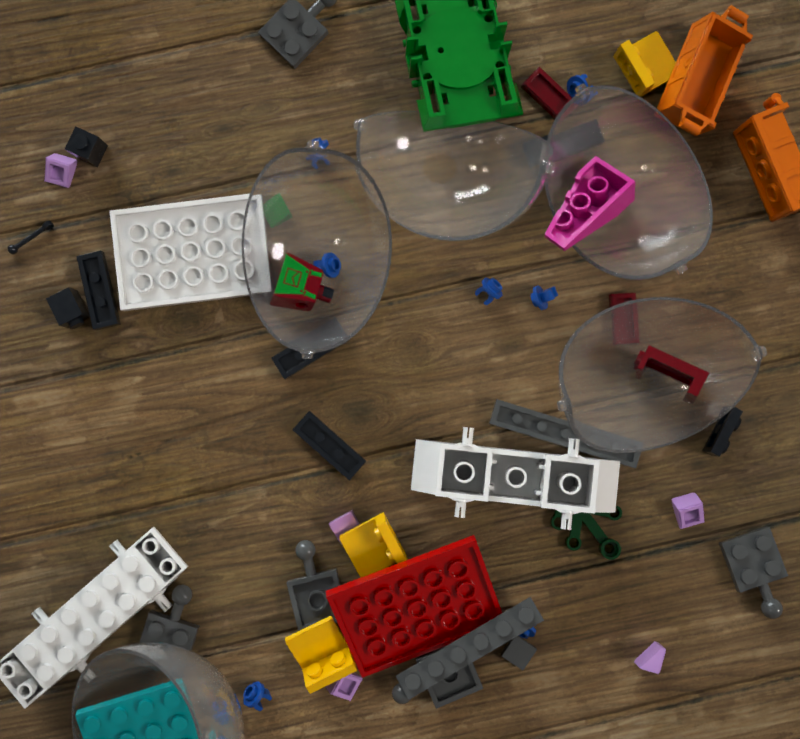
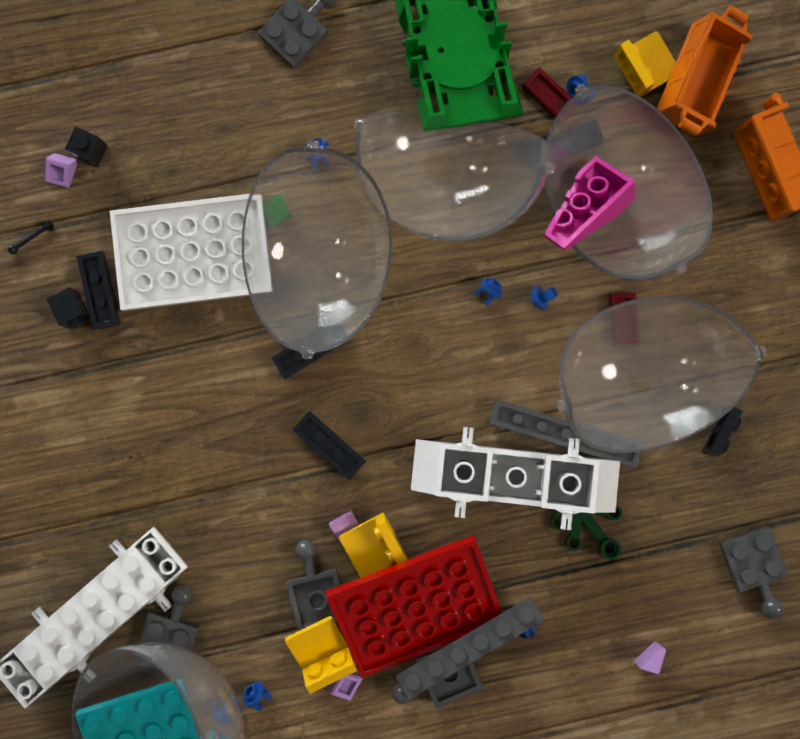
(299, 285): torso -> none
(329, 264): blue plate -> none
(519, 652): dark grey tile -> none
(673, 368): dark red panel -> none
(688, 510): lavender slope -> none

